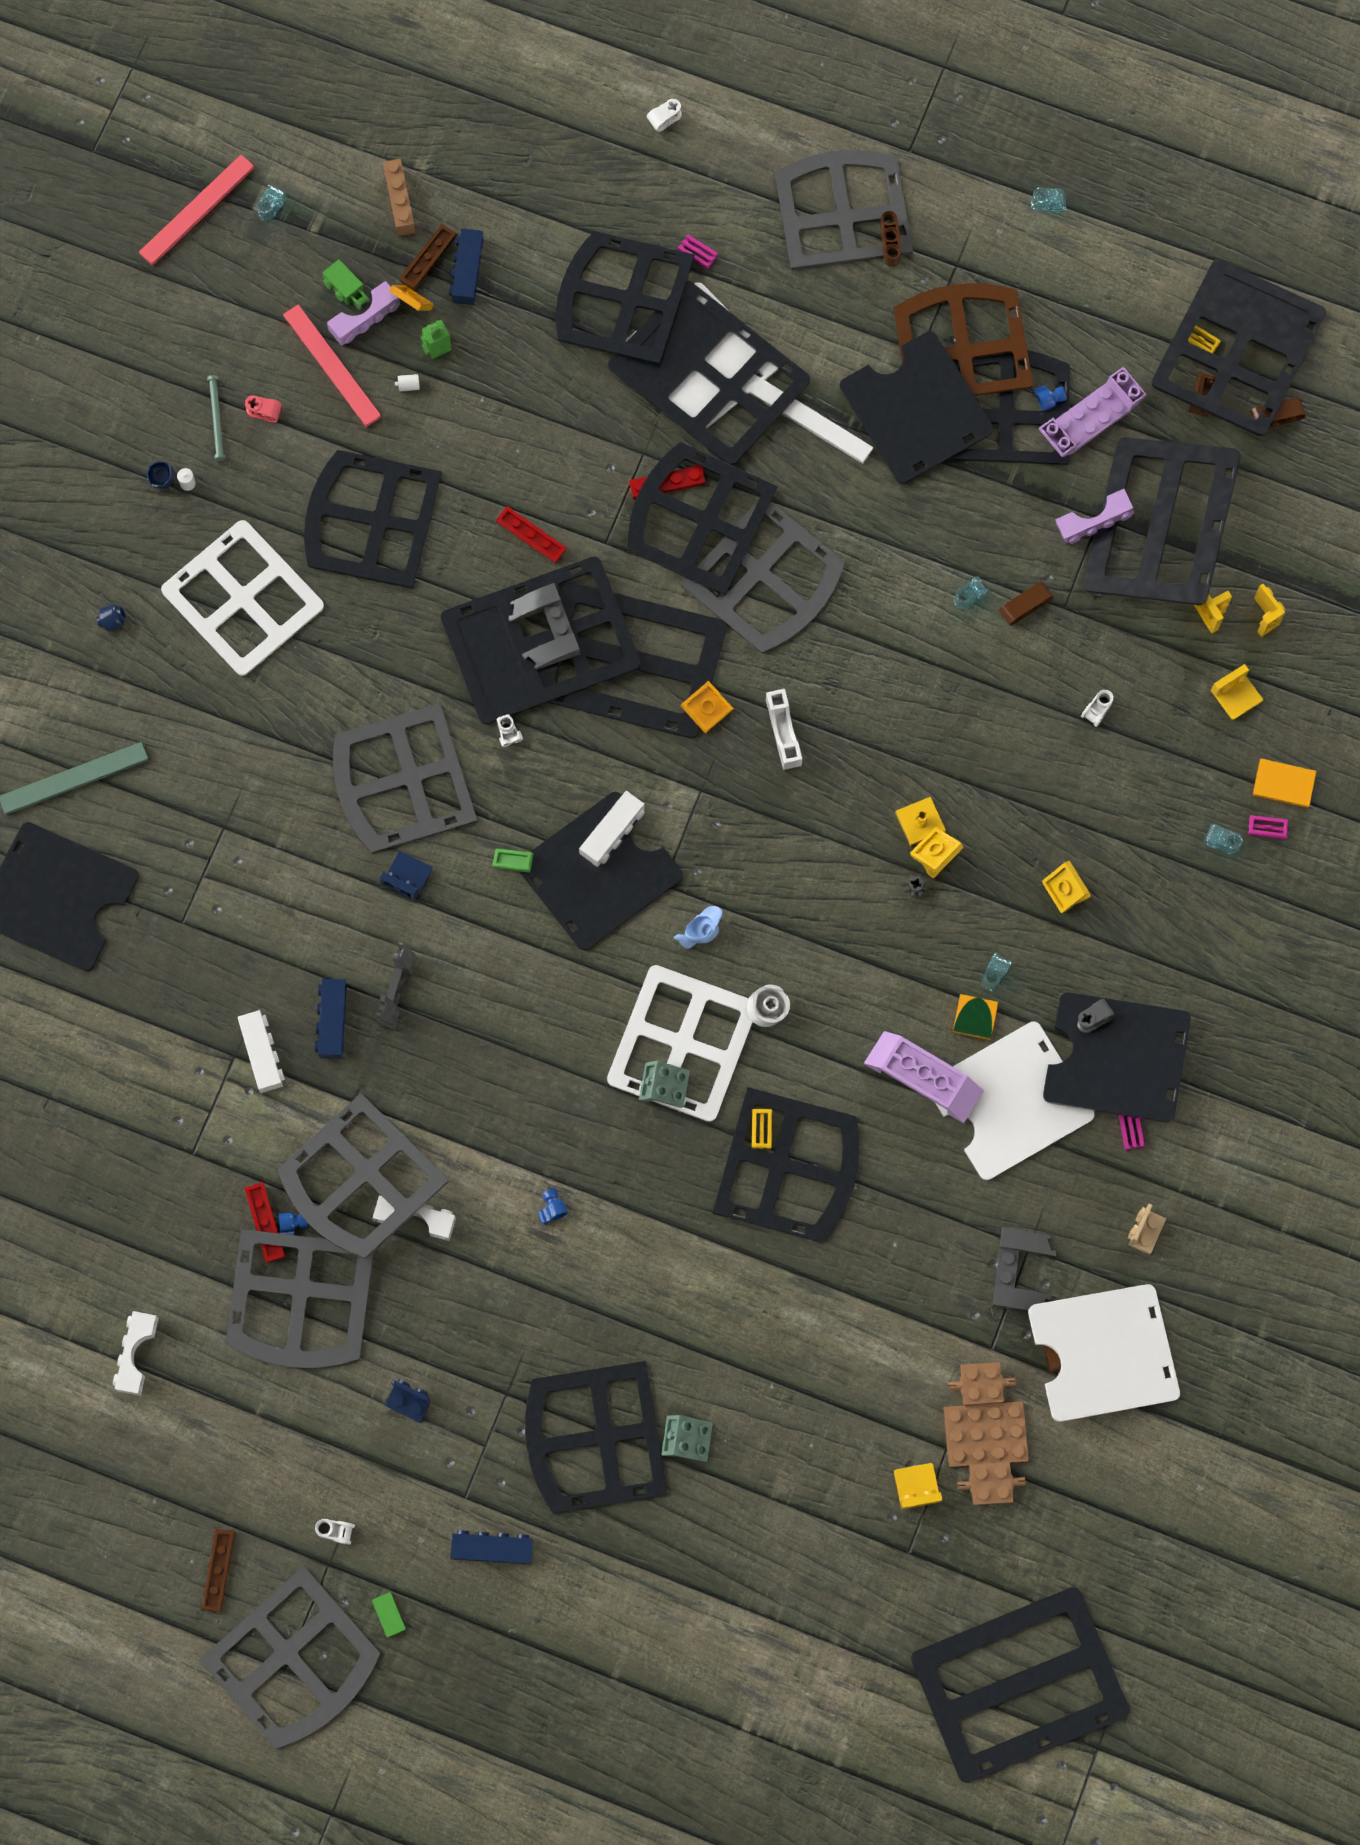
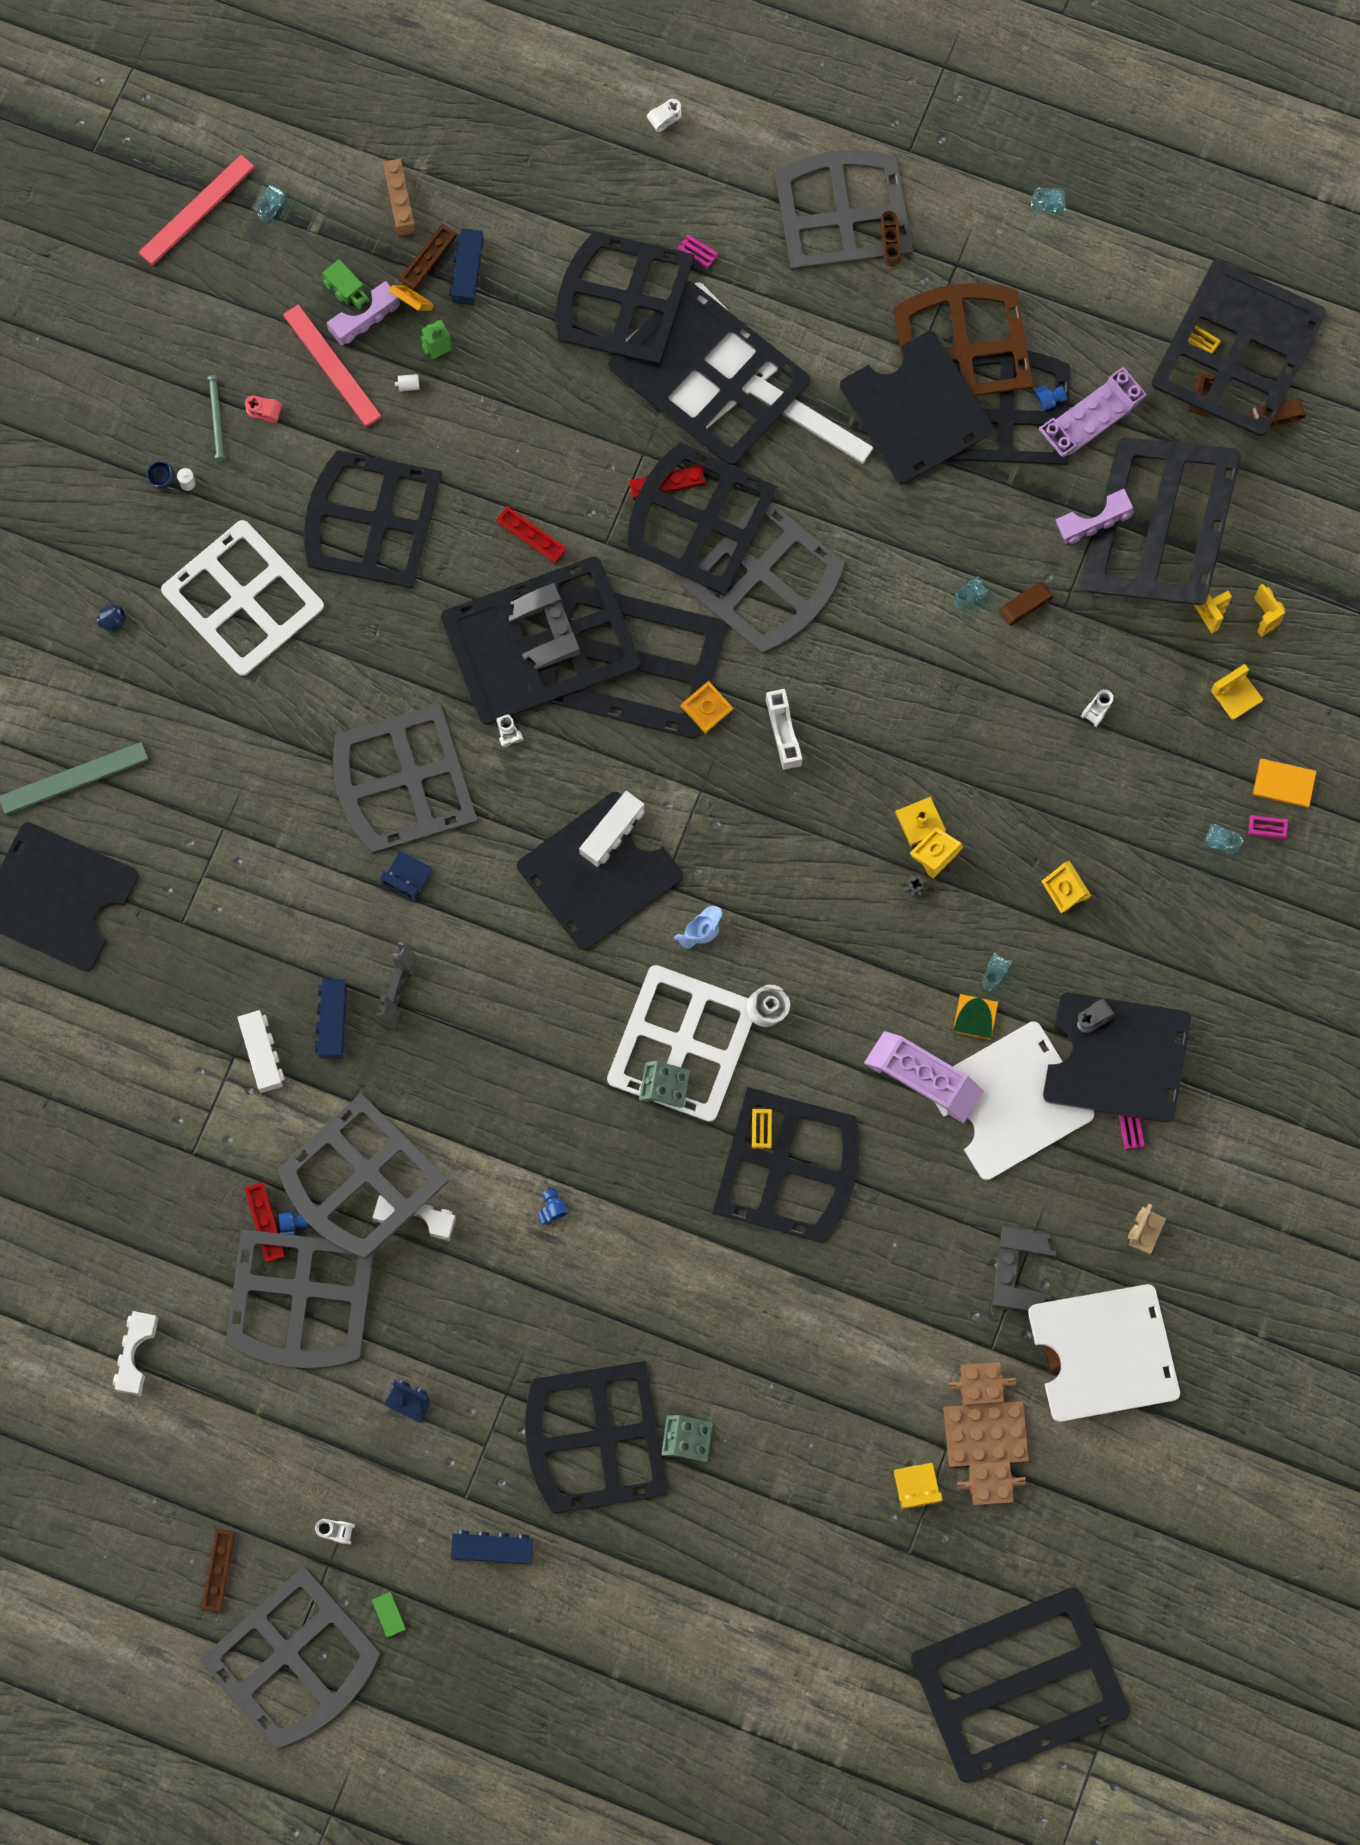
(512, 860): bright green tile -> none

